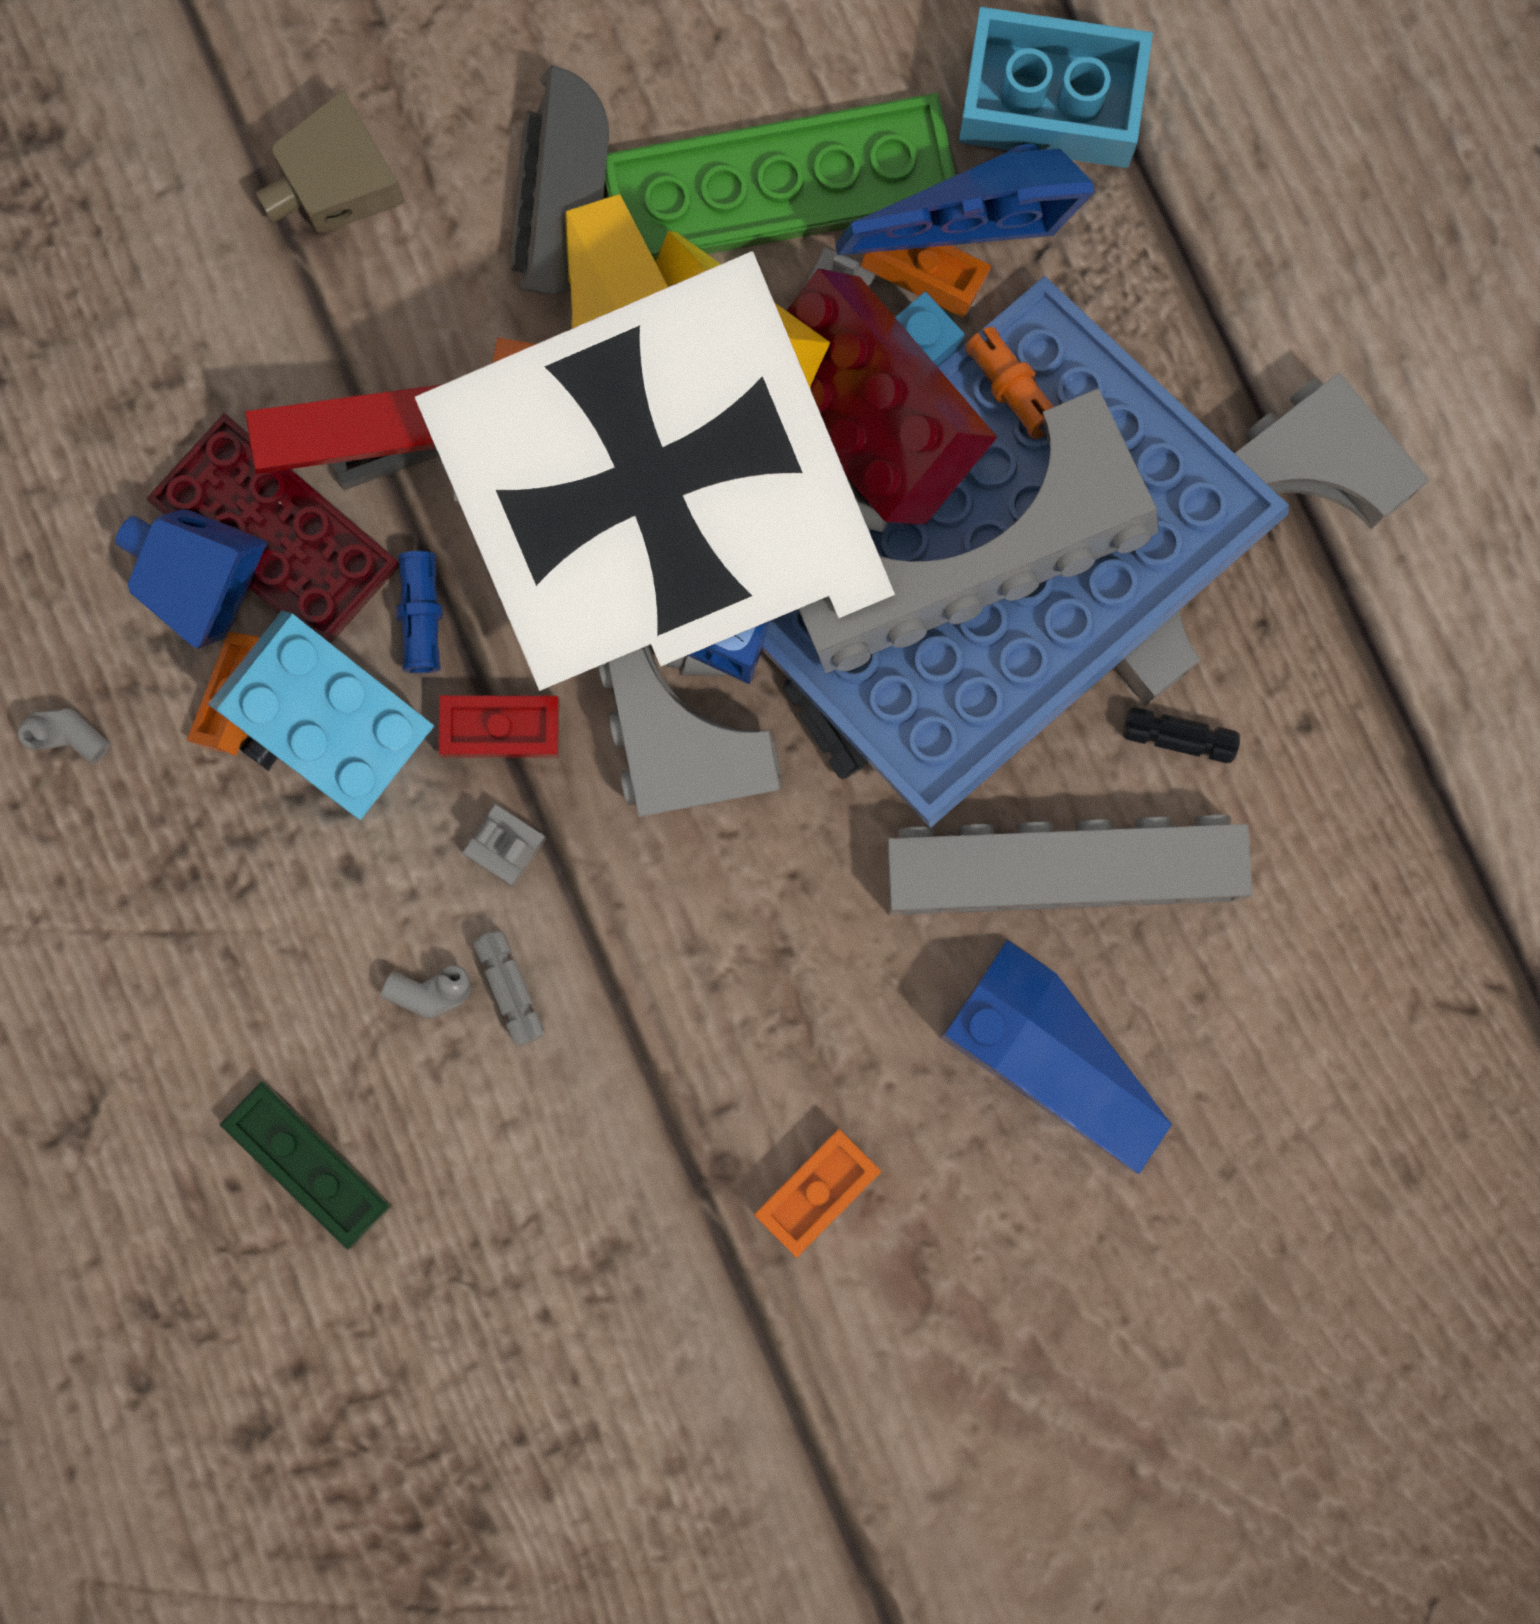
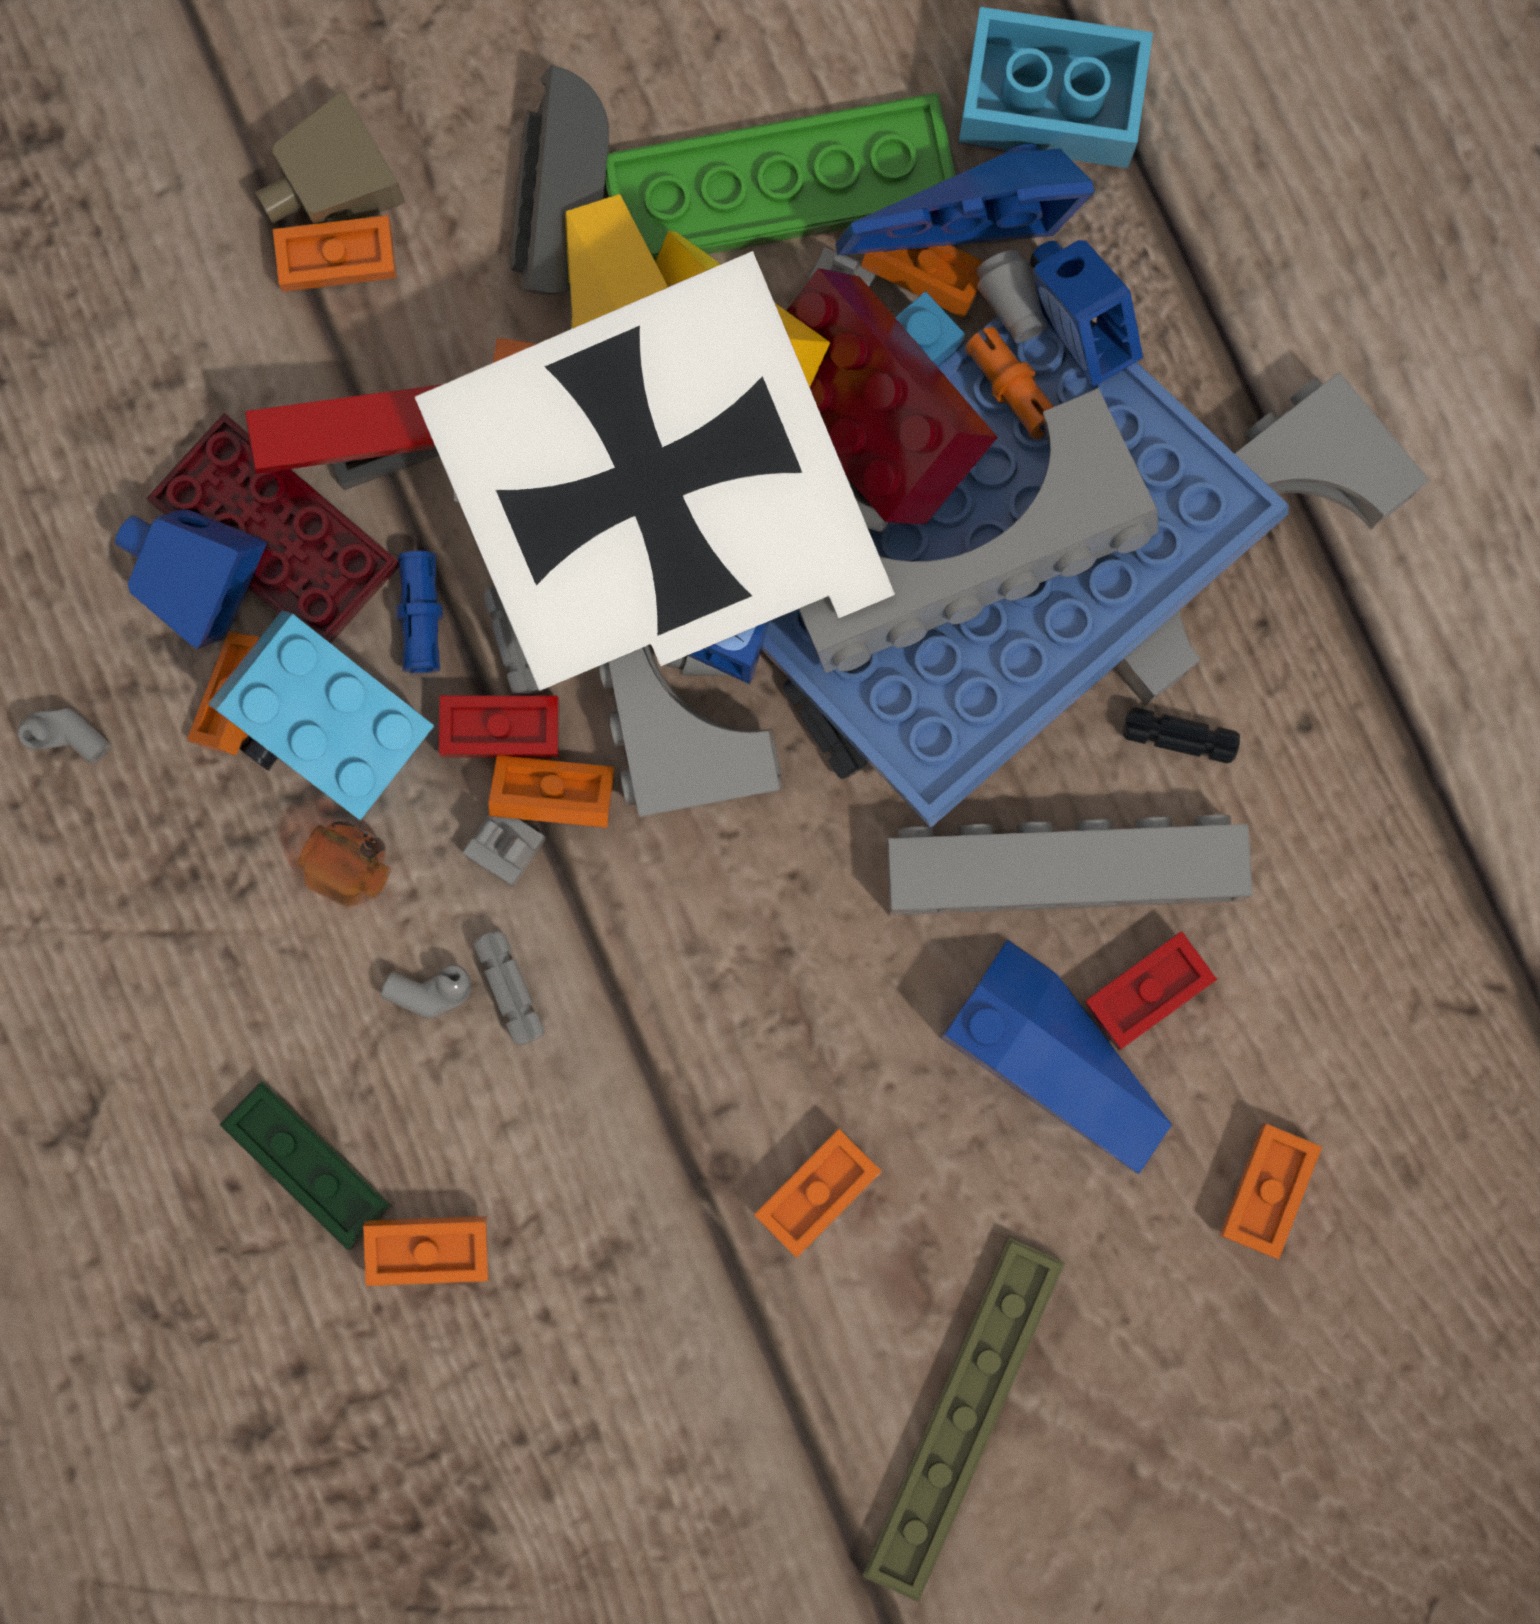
(334, 253): none -> orange plate
(344, 863): none -> clear orange head
(426, 1250): none -> orange plate
(520, 676): none -> light grey axle
(551, 791): none -> orange plate
(962, 1419): none -> olive tile
(1012, 294): none -> light grey cone
(1073, 290): none -> blue torso
(1150, 990): none -> red plate
(1270, 1191): none -> orange plate

